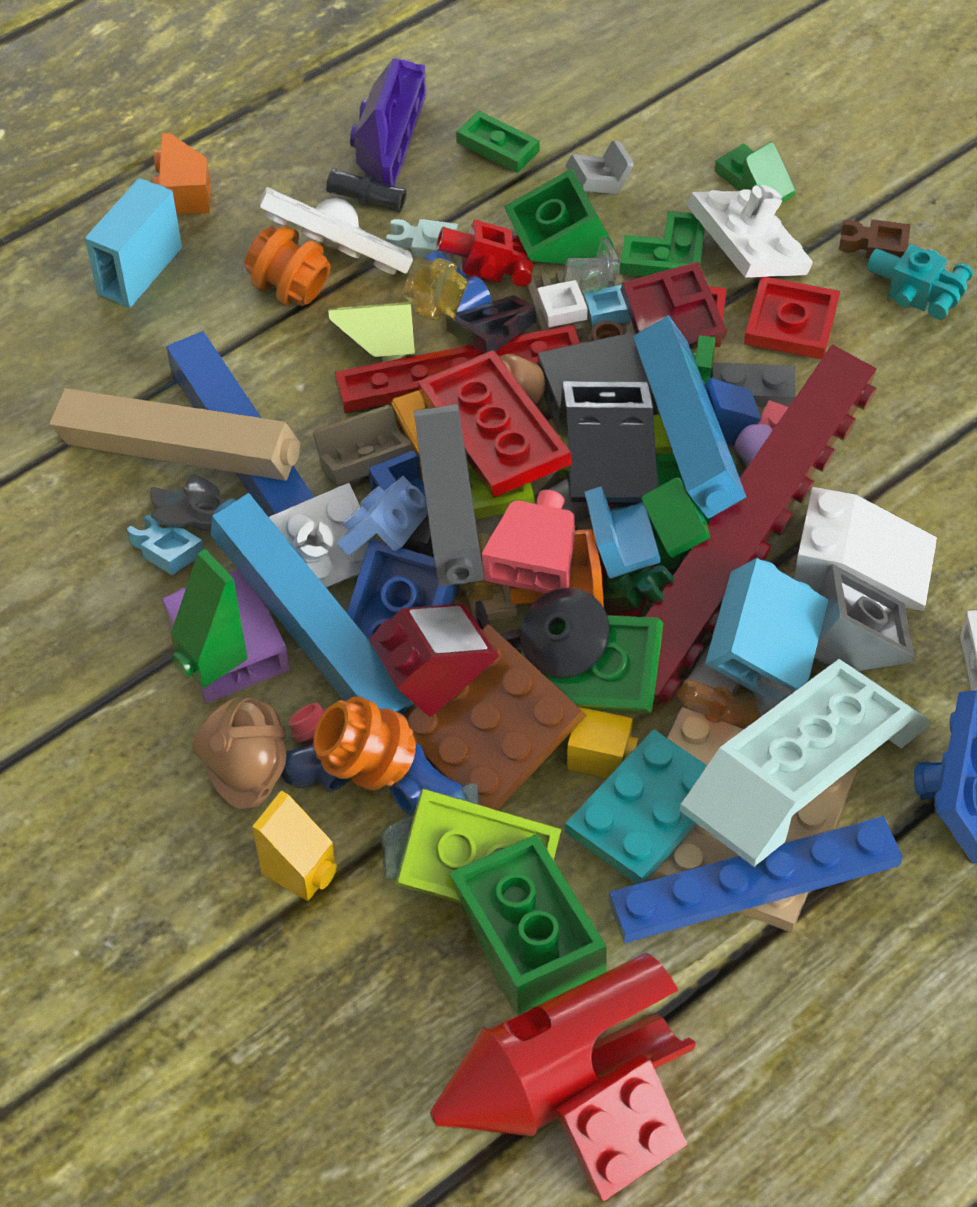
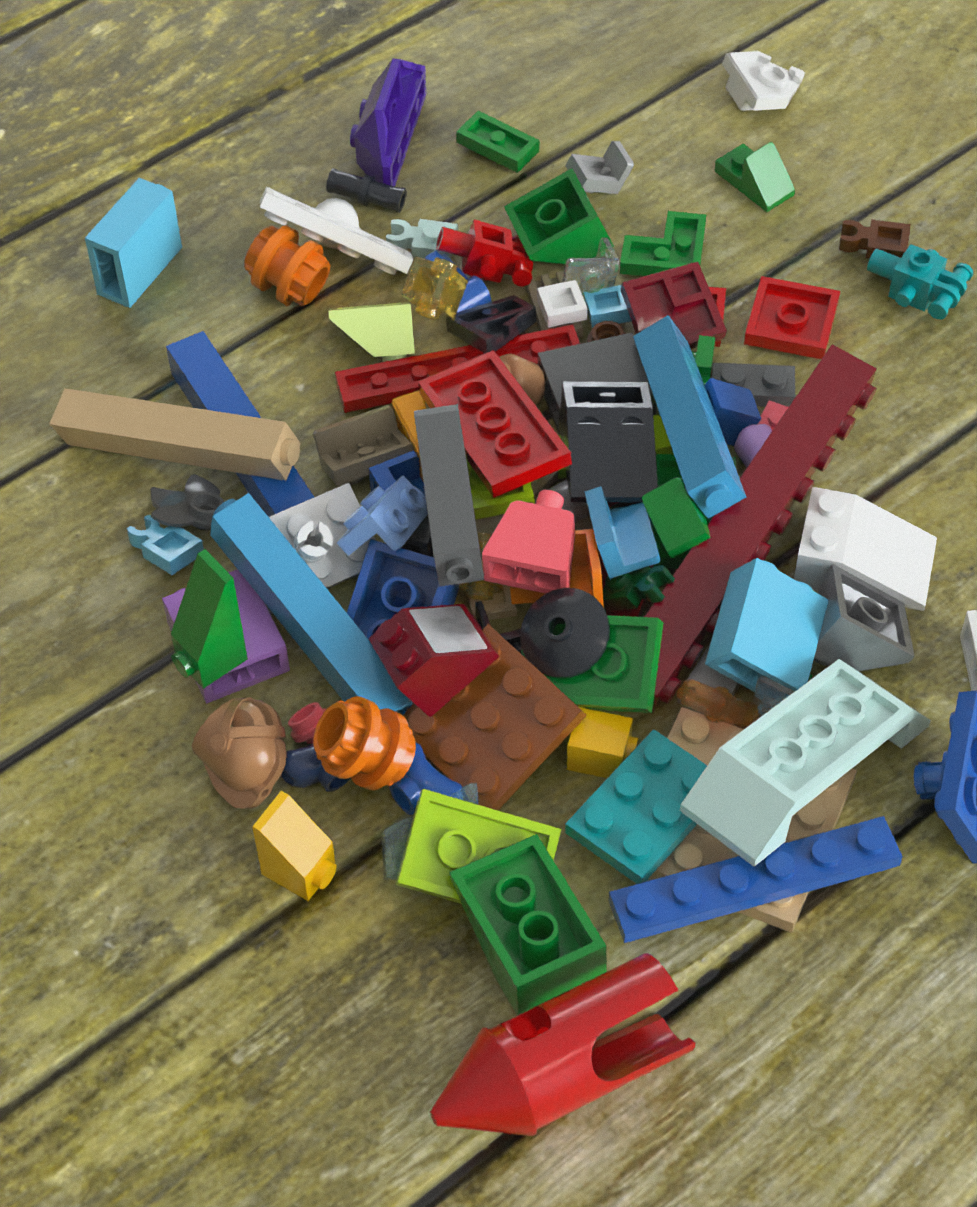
(184, 173): orange slope -> none
(621, 1126): plate -> none
(750, 232): white plate -> none
(758, 82): none -> white plate

